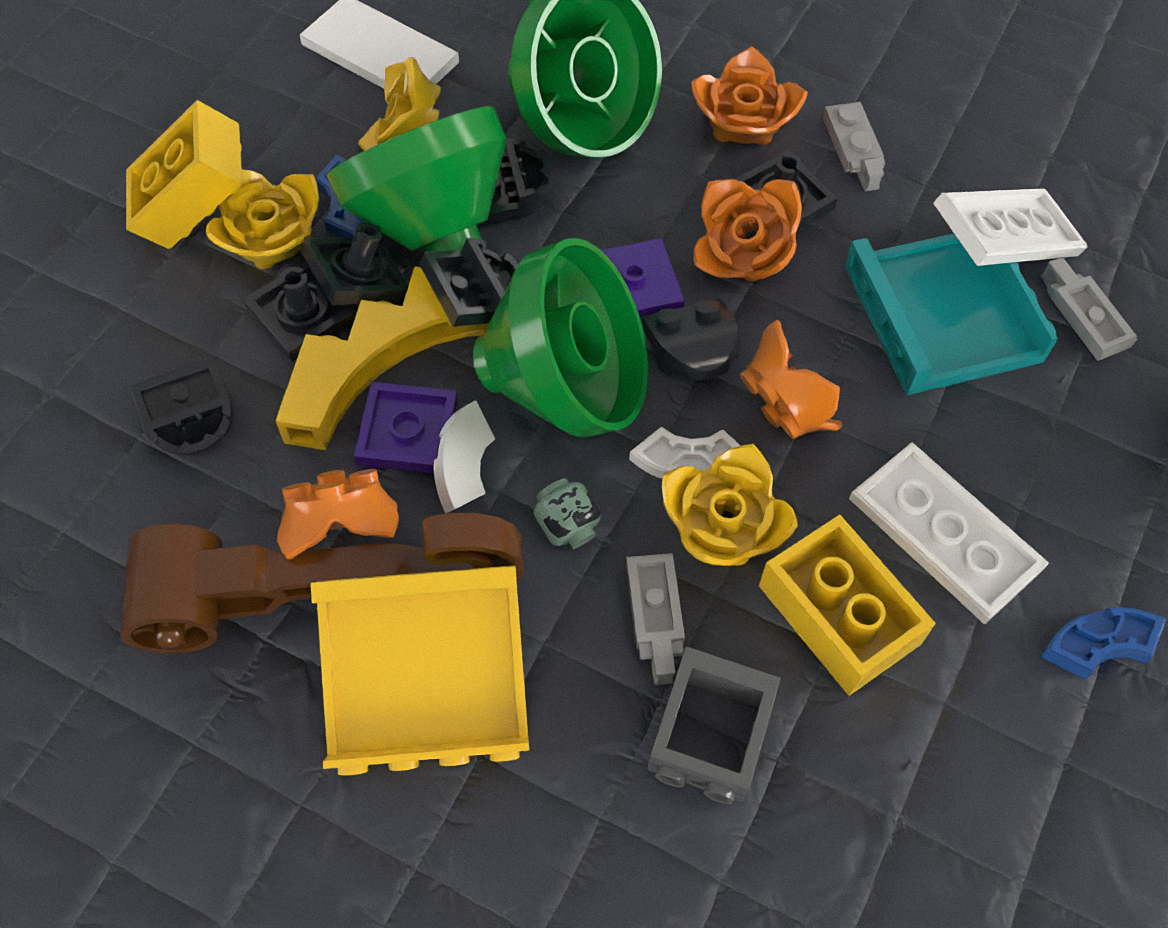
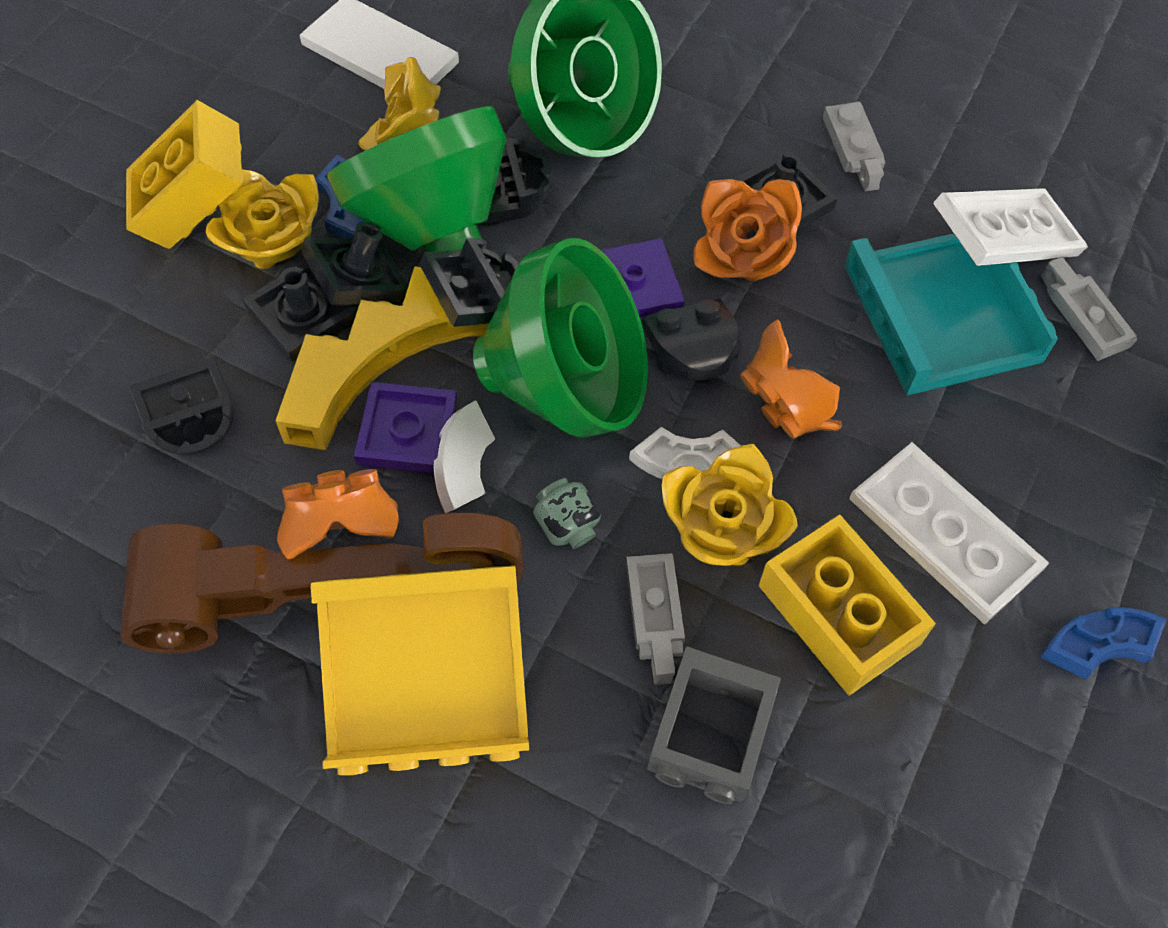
(746, 100): orange brick -> none

